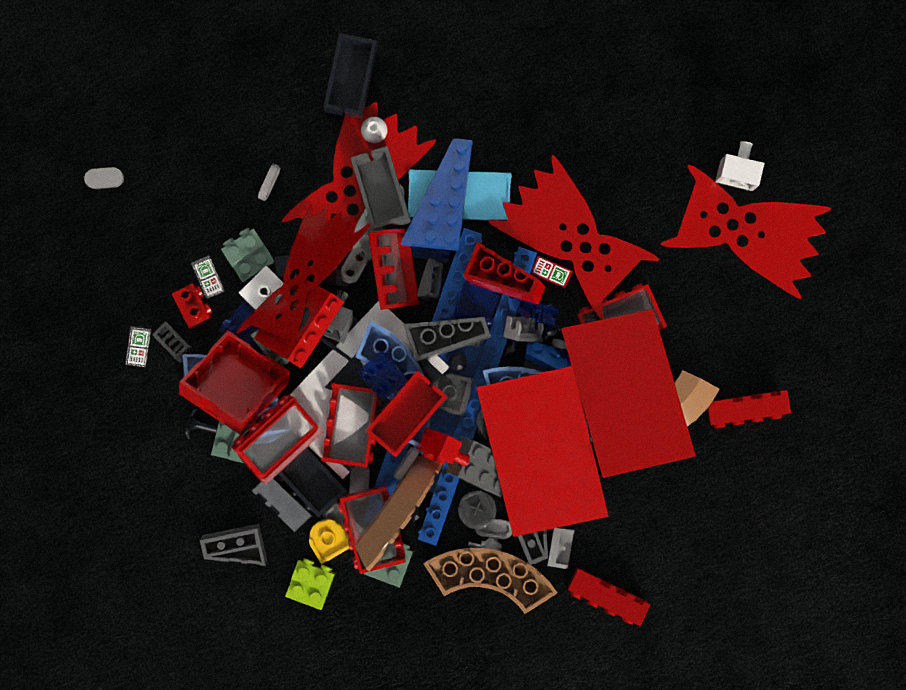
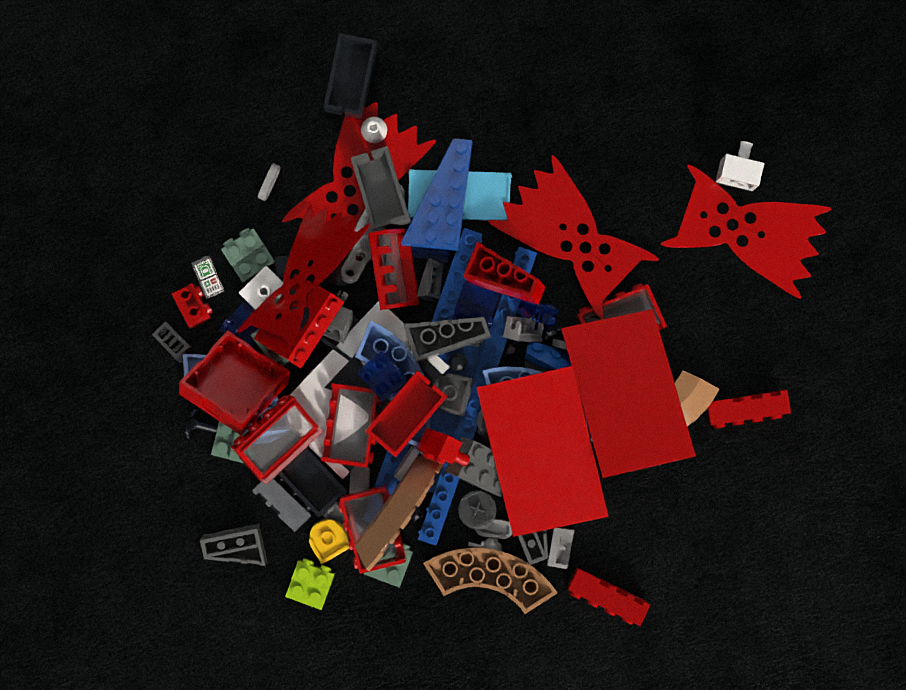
(104, 178): light grey tile -> none
(138, 346): clear tile -> none
(551, 272): tile -> none

